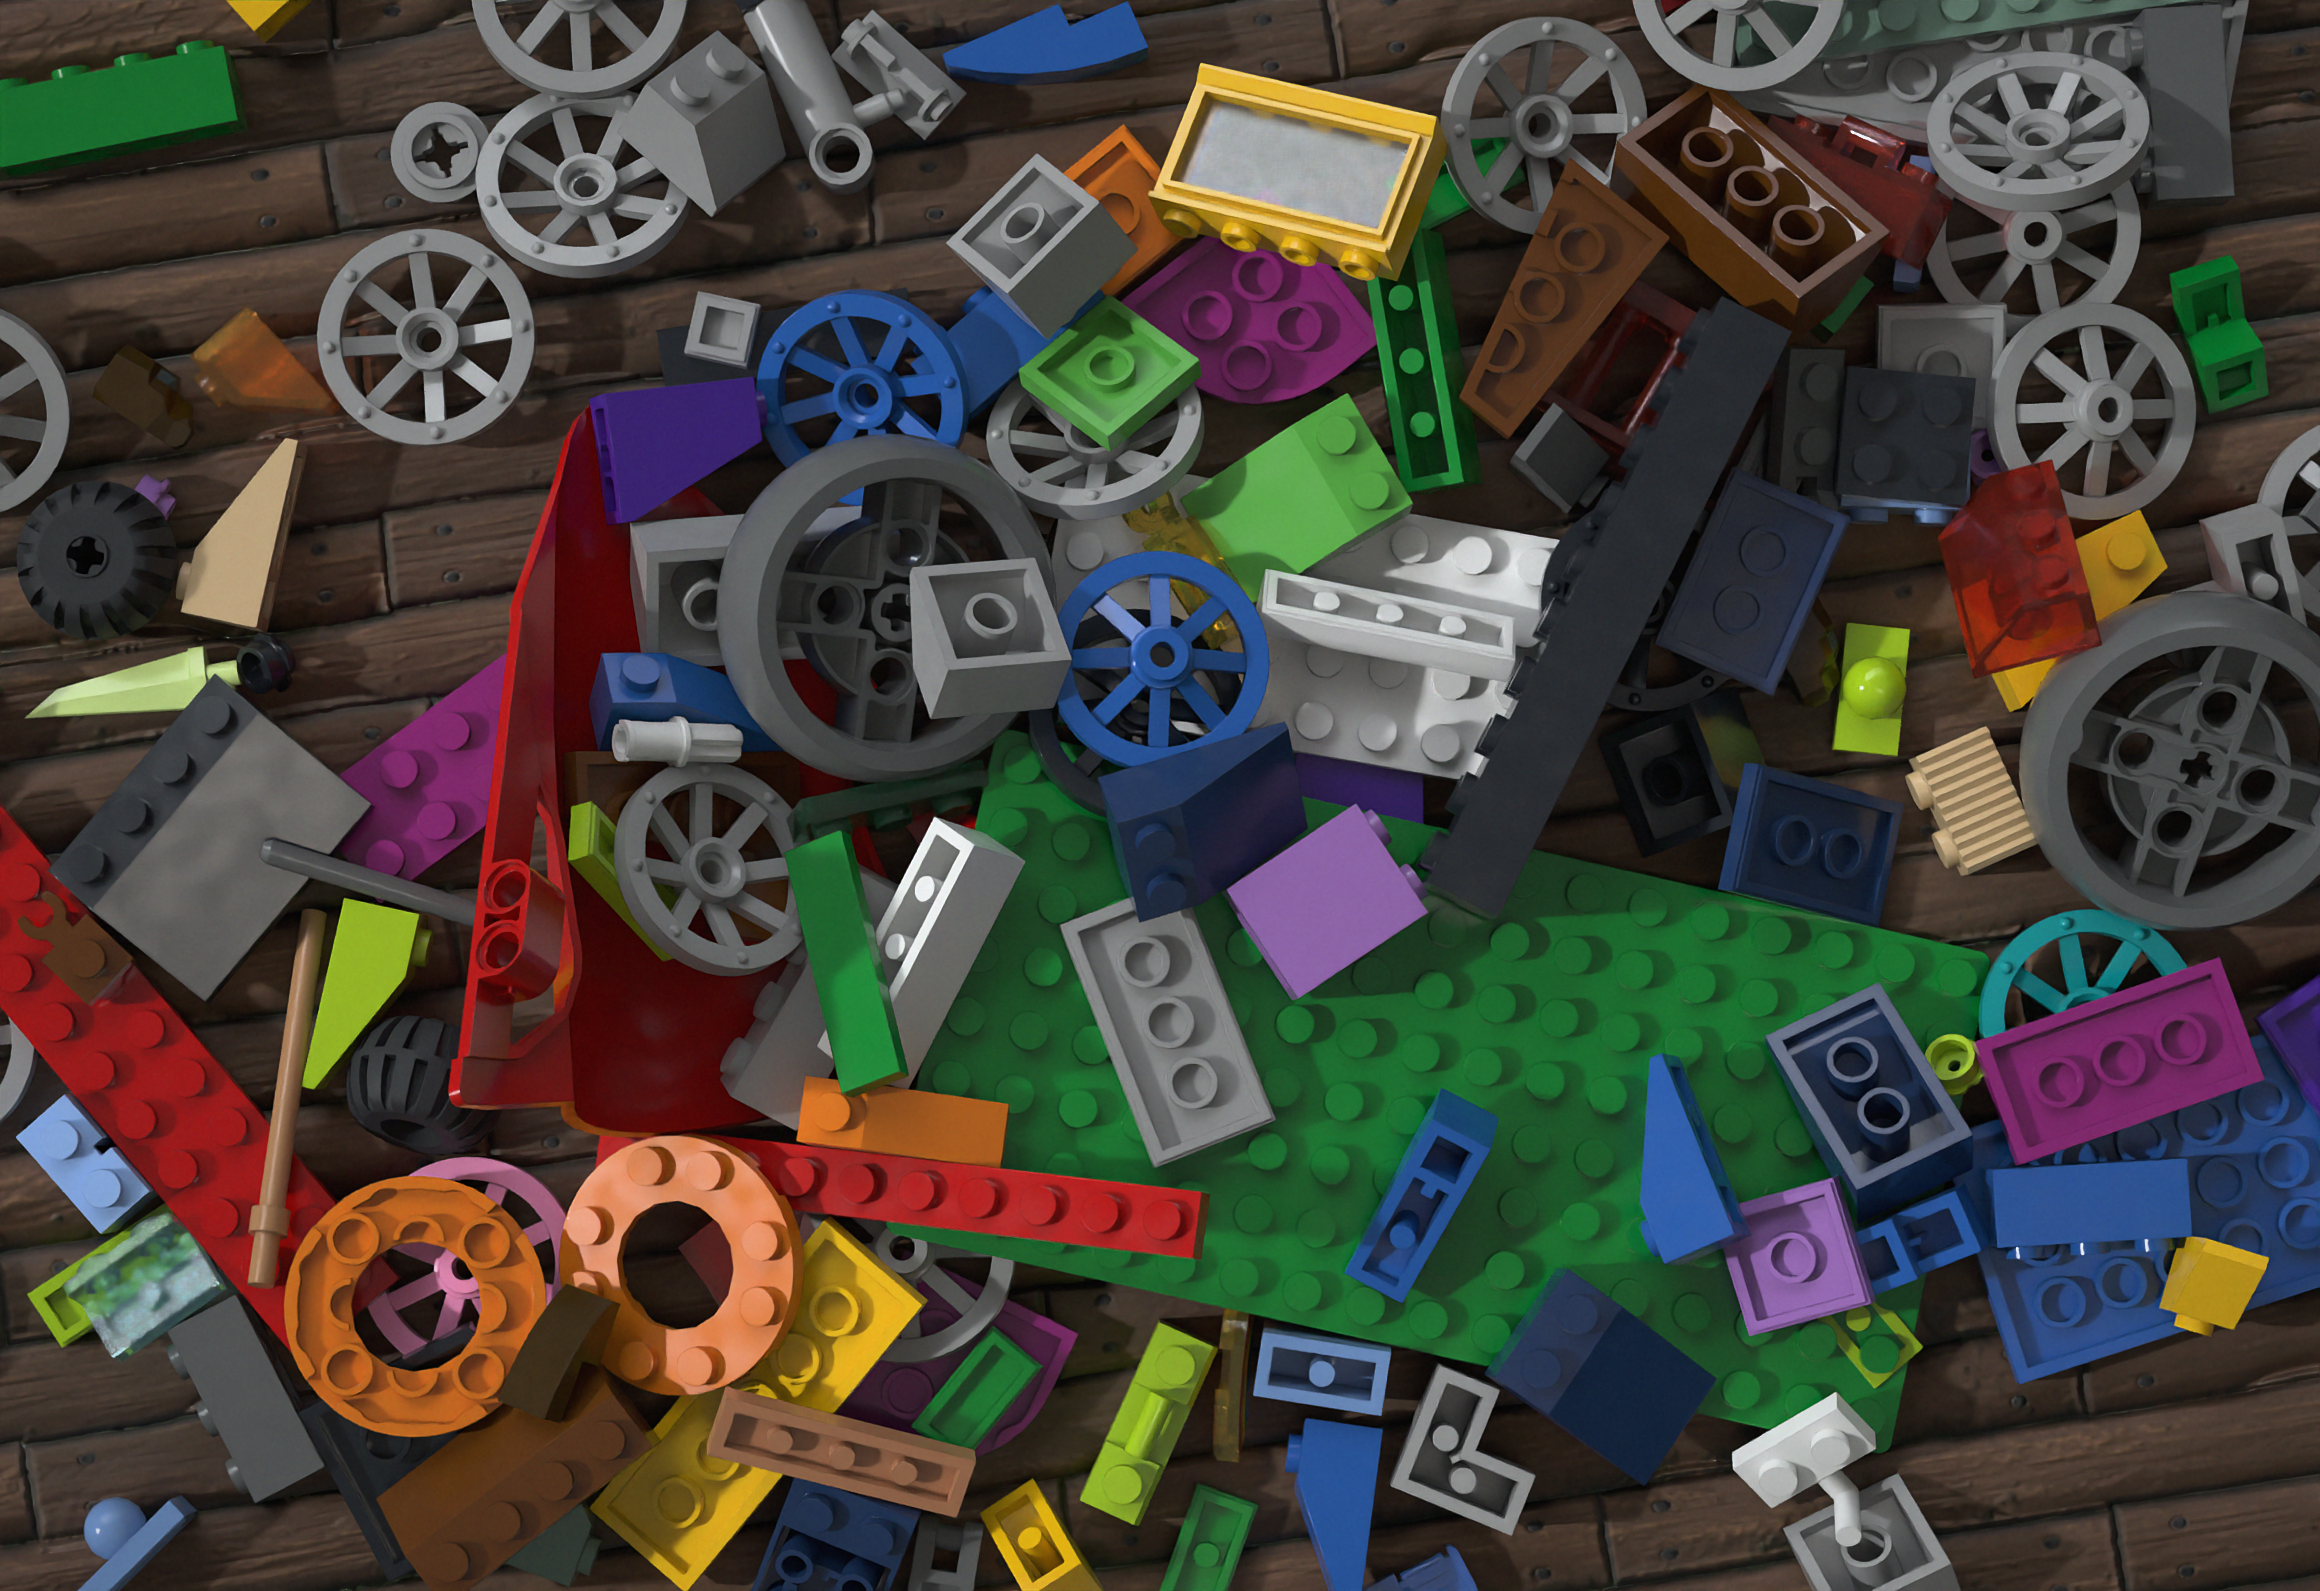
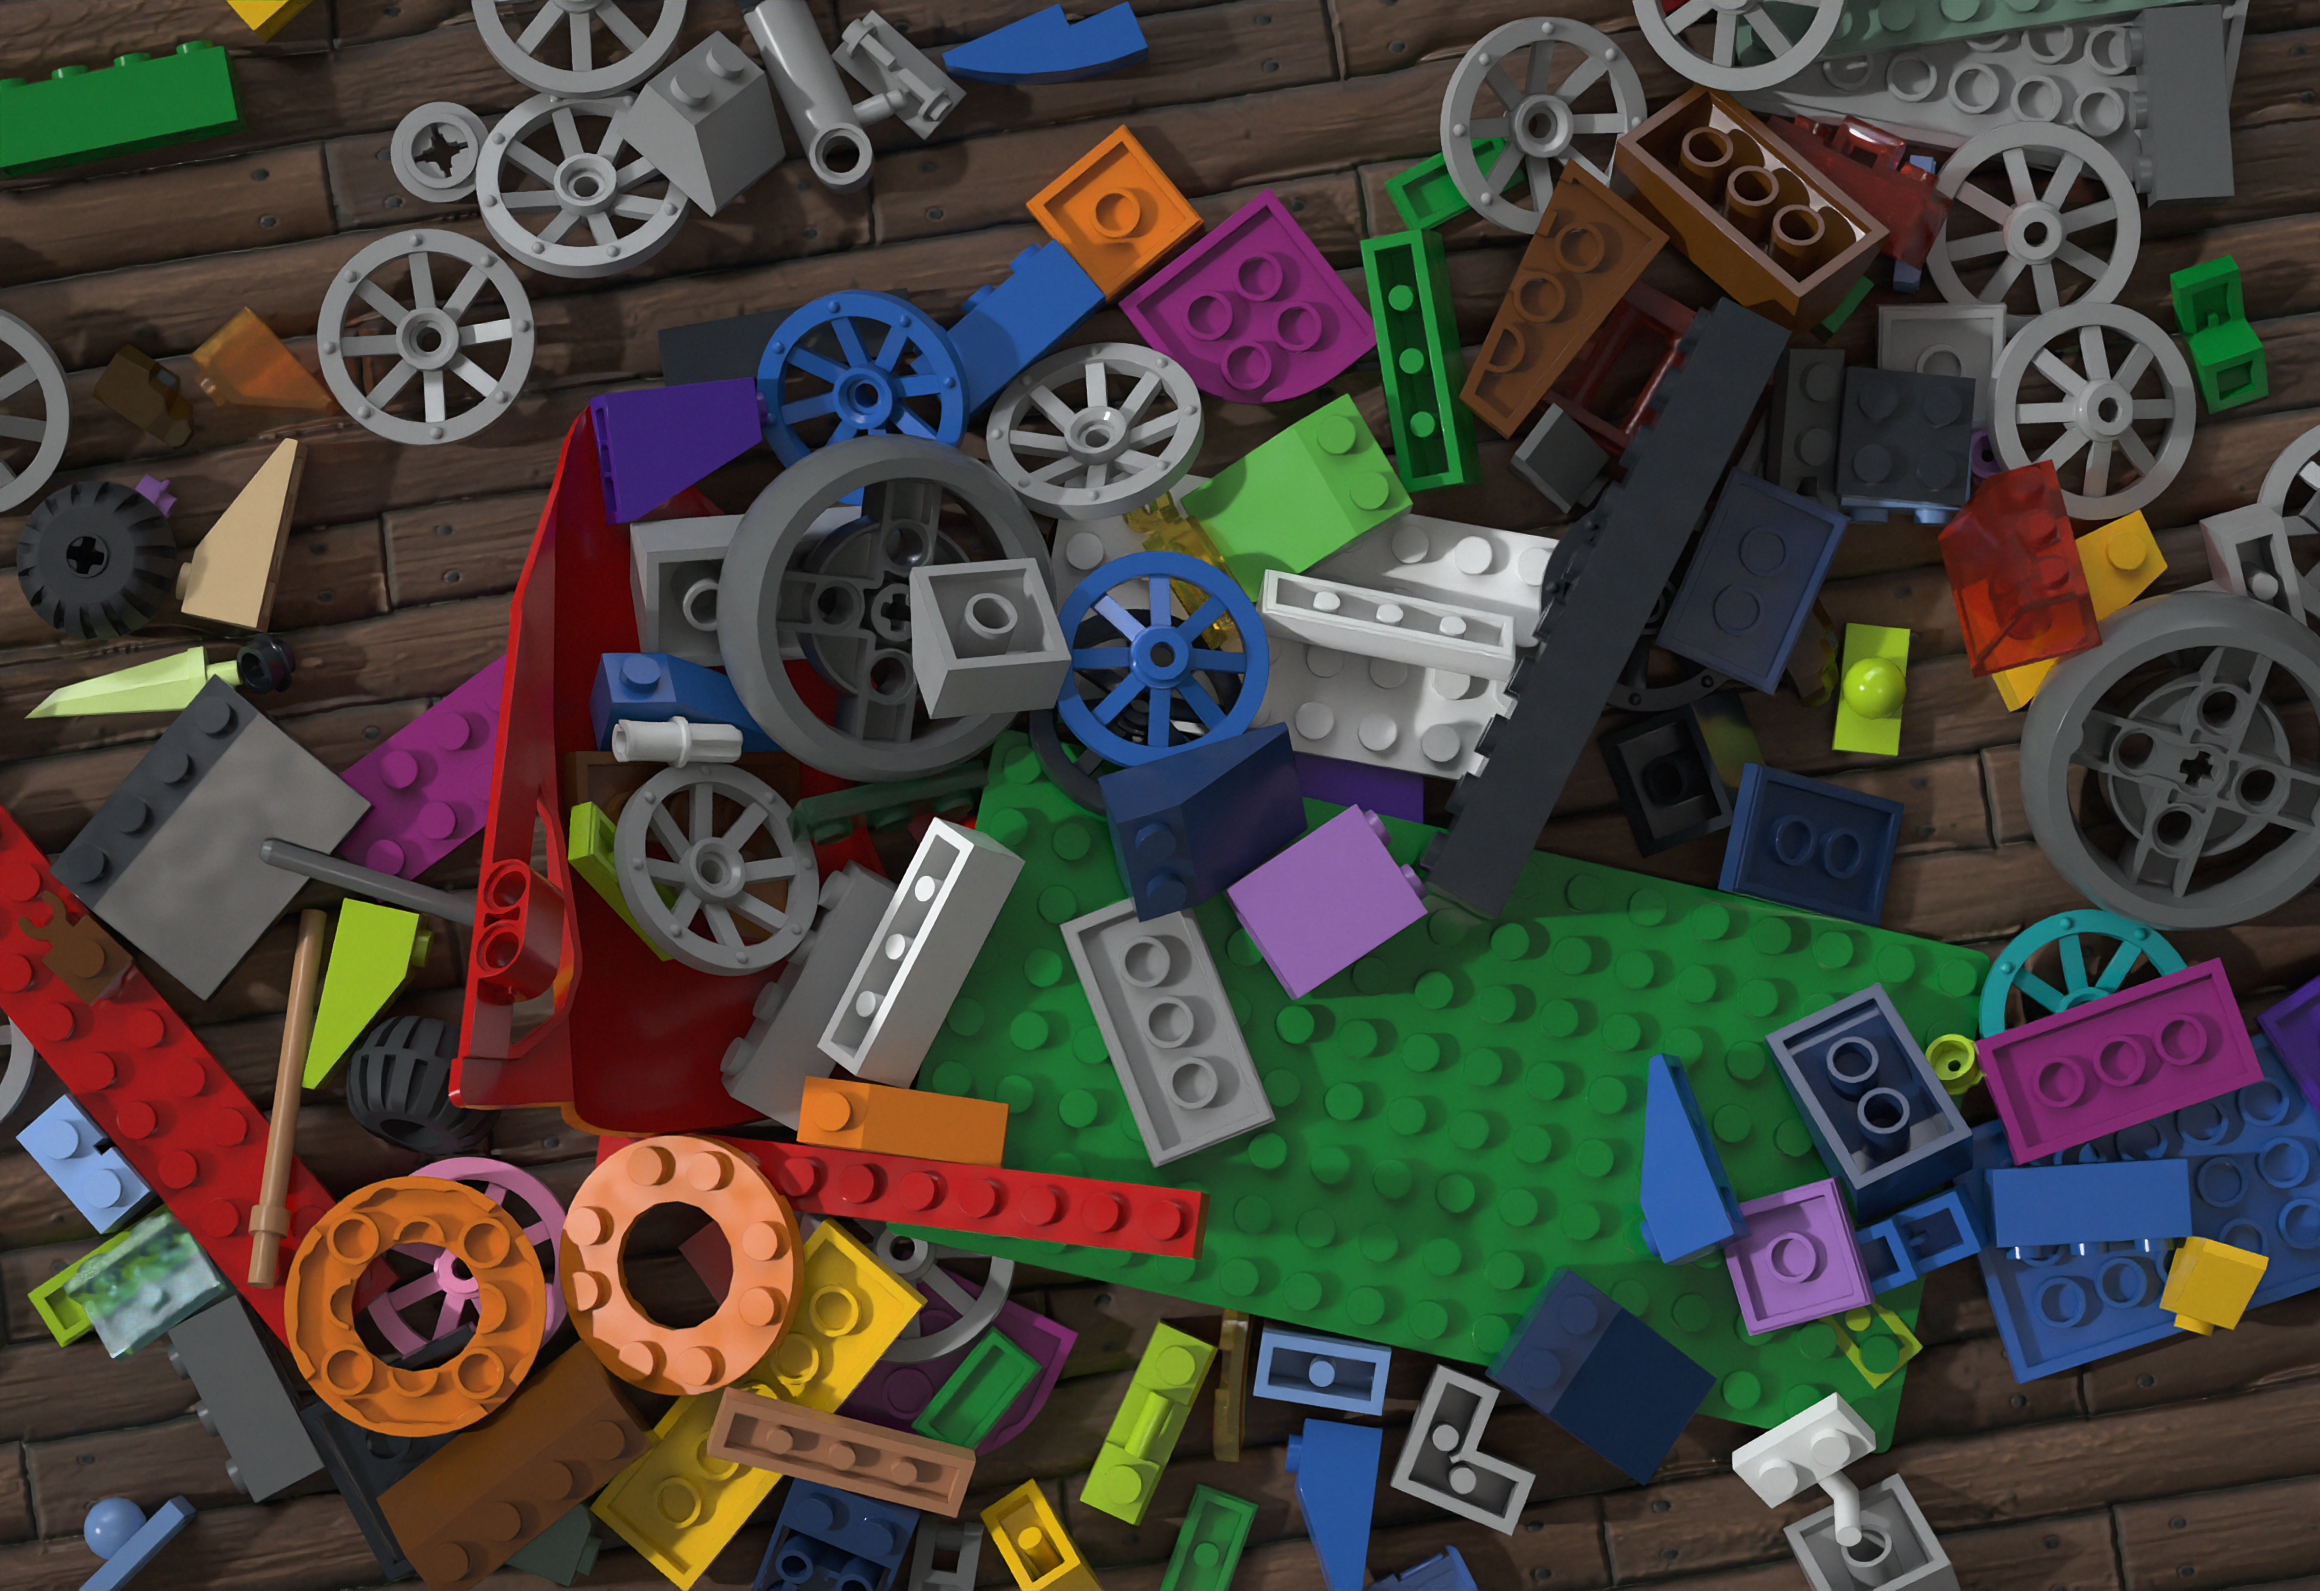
(565, 1335): dark brown slope -> none
(723, 330): light grey tile -> none
(846, 964): green tile -> none
(1043, 245): light grey slope -> none
(1110, 373): bright green plate -> none
(1299, 173): window -> none
(1423, 1194): blue slope -> none
(1971, 802): tan brick -> none
(2038, 141): light grey wheel -> none

